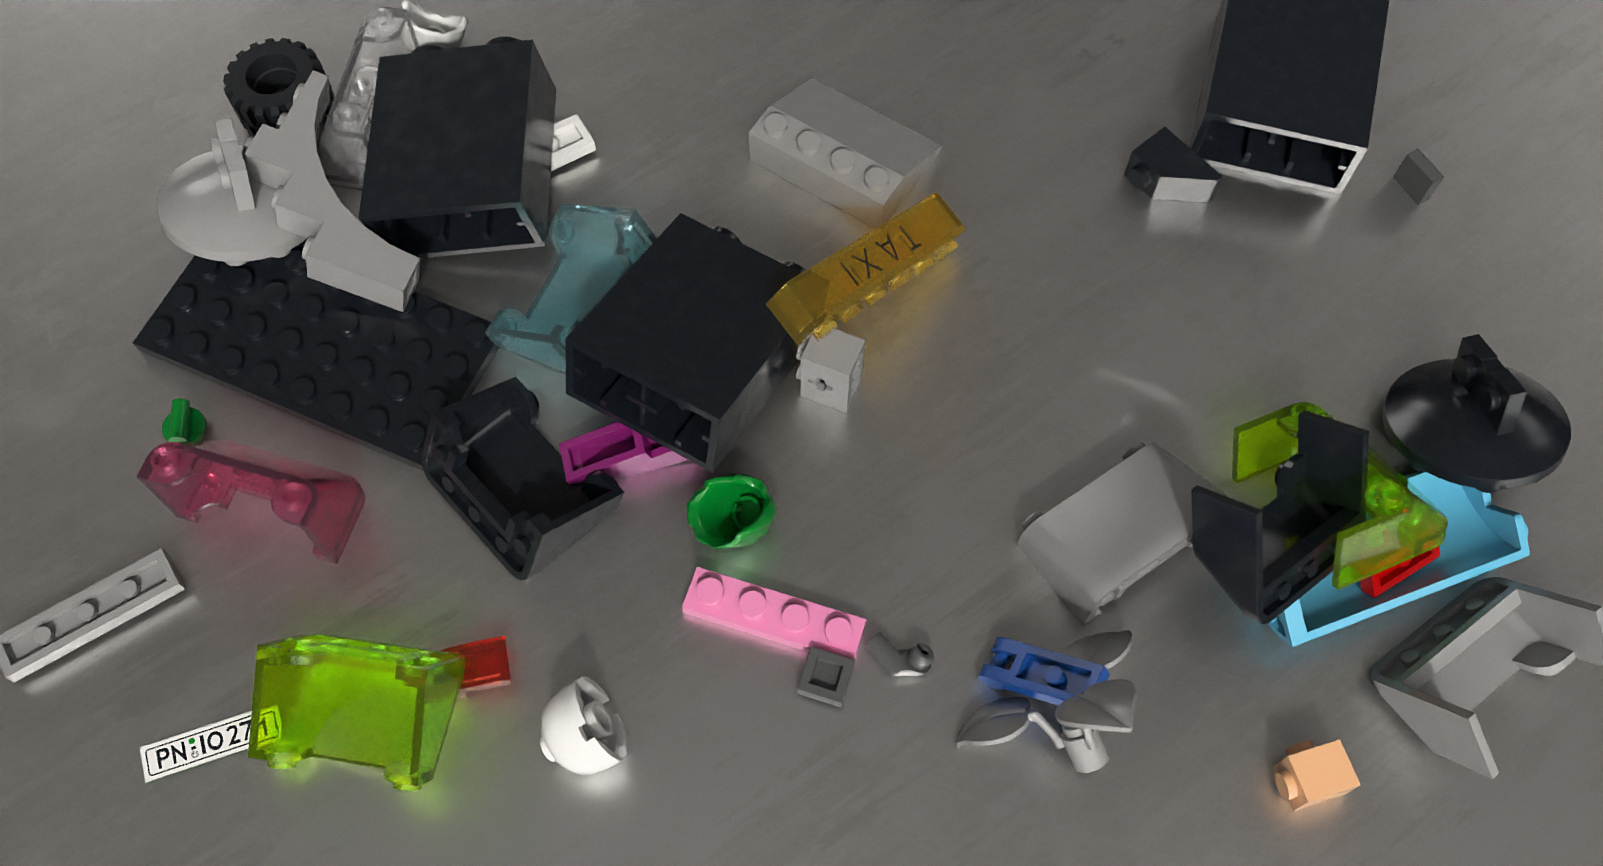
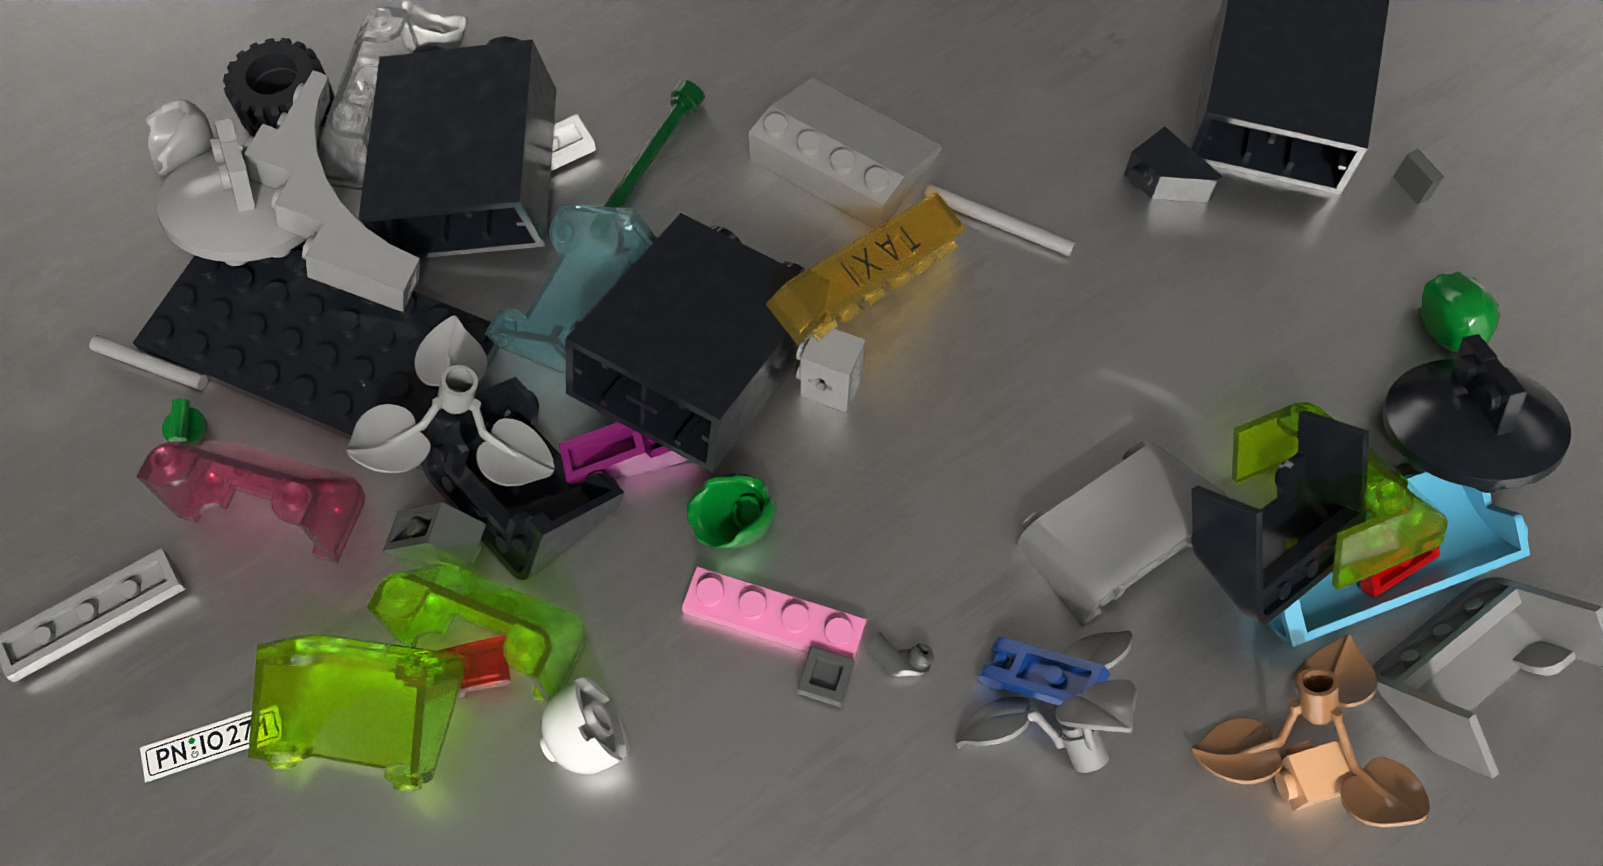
(148, 362): none -> light grey bar
(177, 135): none -> light grey hair
(435, 535): none -> dark grey slope
(456, 362): none -> light grey plant
(539, 636): none -> clear neon green windscreen
(685, 100): none -> dark green piece
(1003, 221): none -> light grey bar
(1332, 677): none -> medium nougat plant
(1458, 308): none -> green hair

